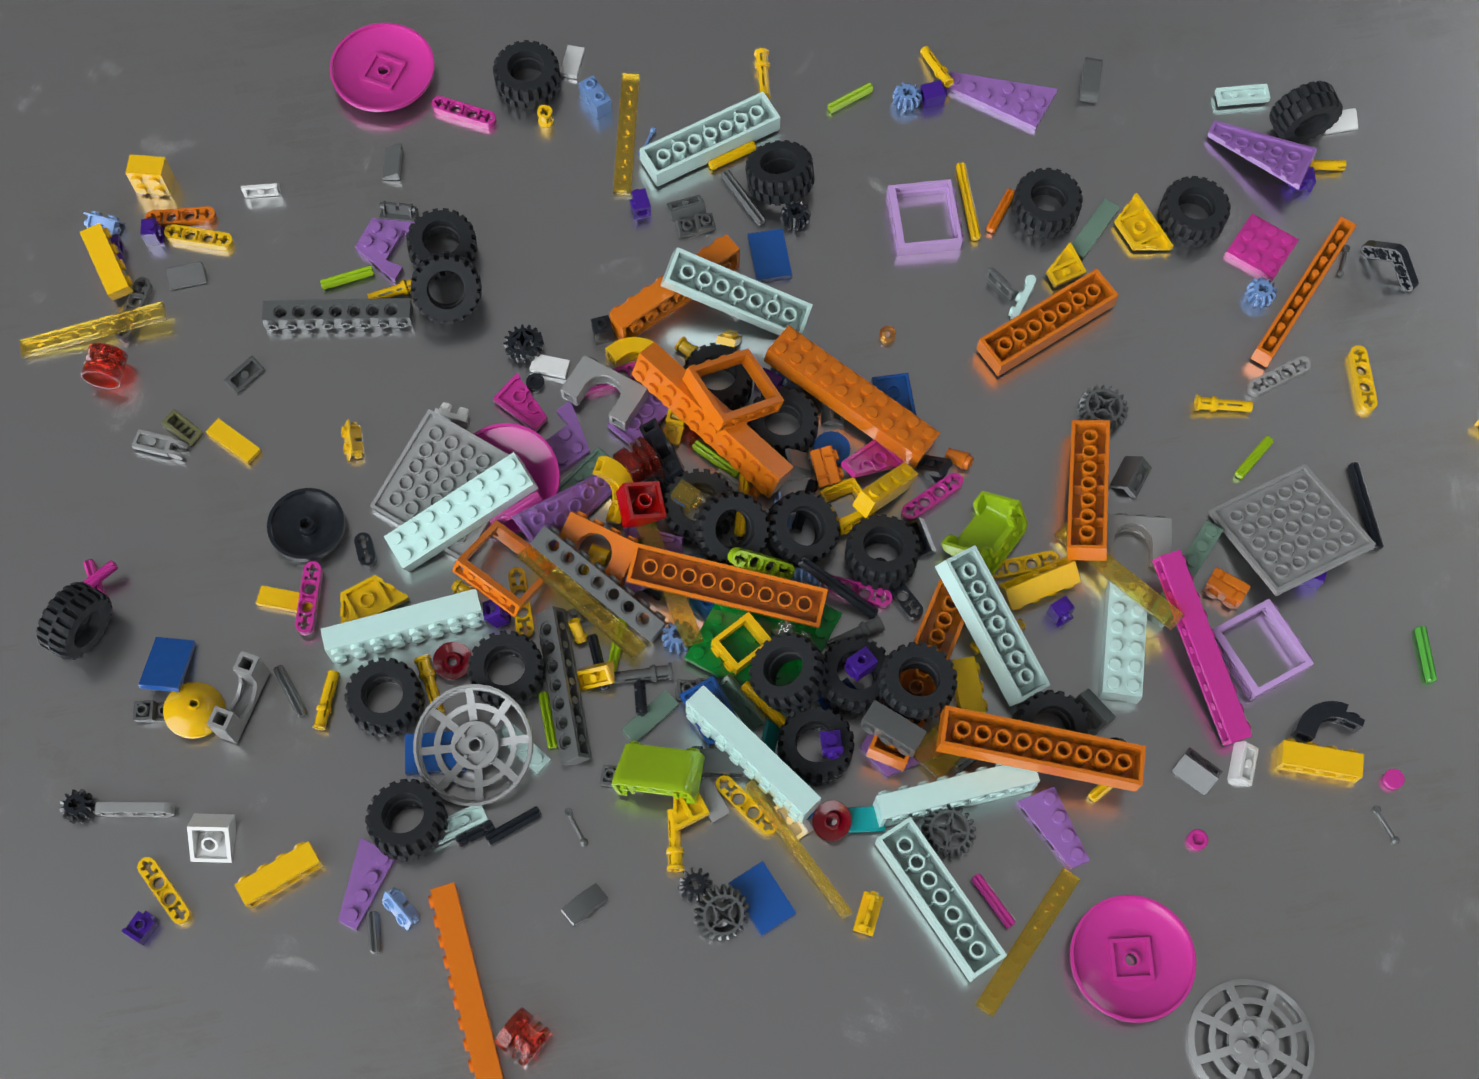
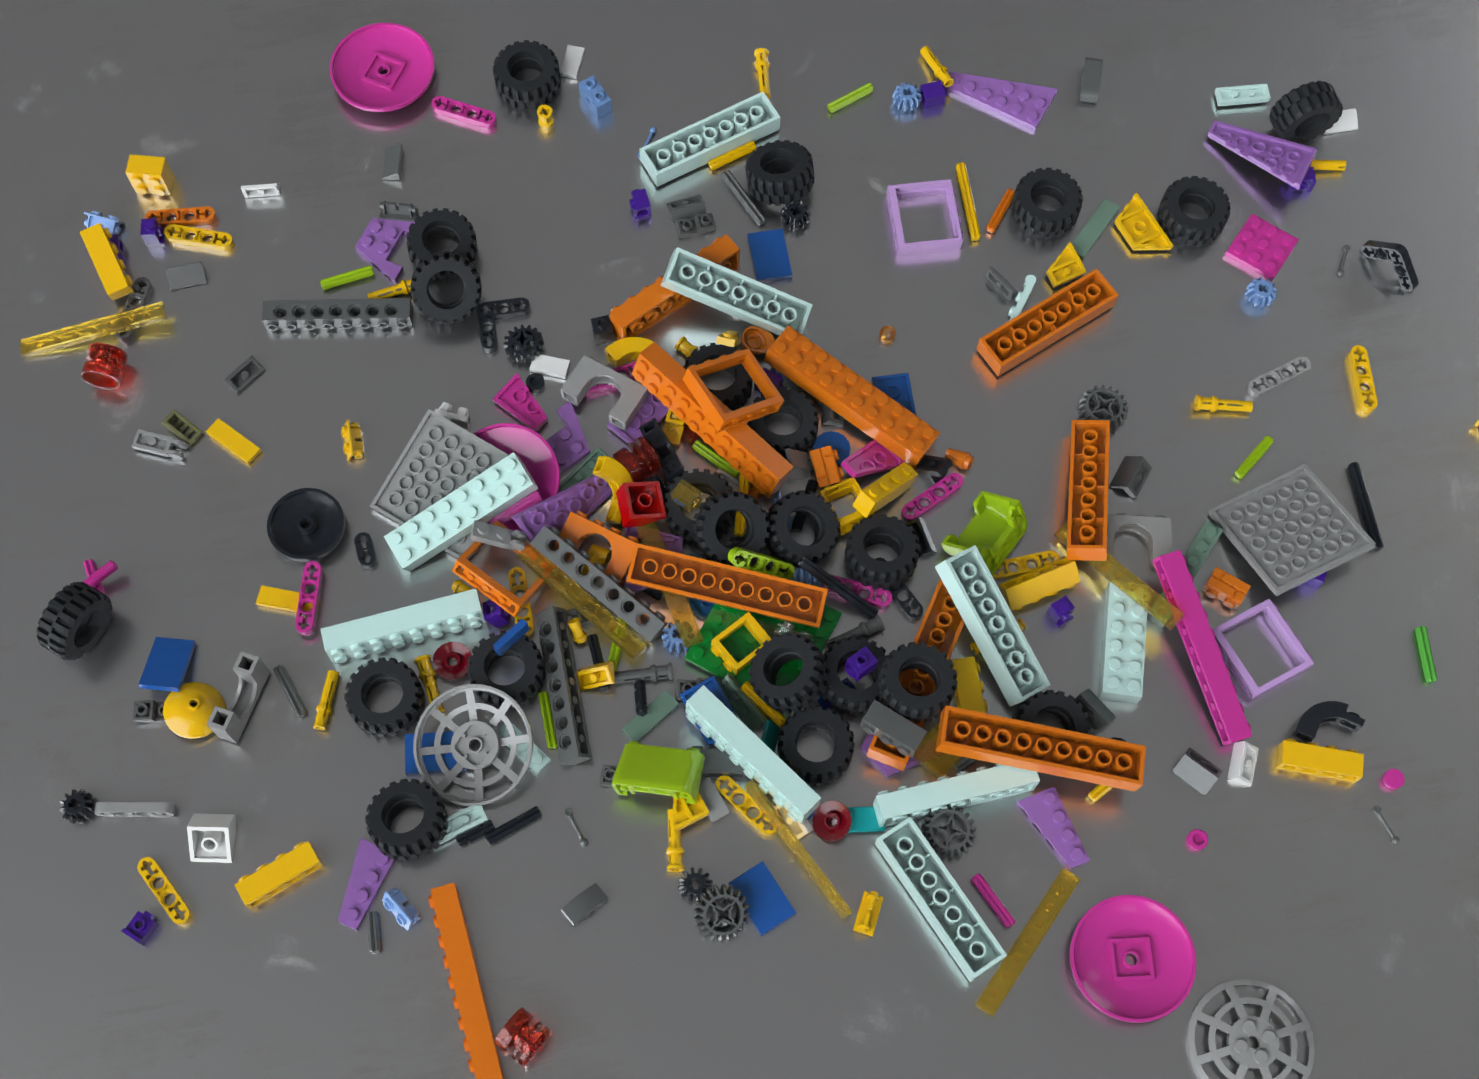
(369, 598): yellow wing -> none
(490, 318): none -> black beam
(498, 536): none -> light grey hinge
(511, 637): none -> blue tile
(626, 134): clear yellow tile -> none
(756, 340): none -> orange hat
(831, 744): dark purple bracket -> none
(1303, 292): orange brick -> none

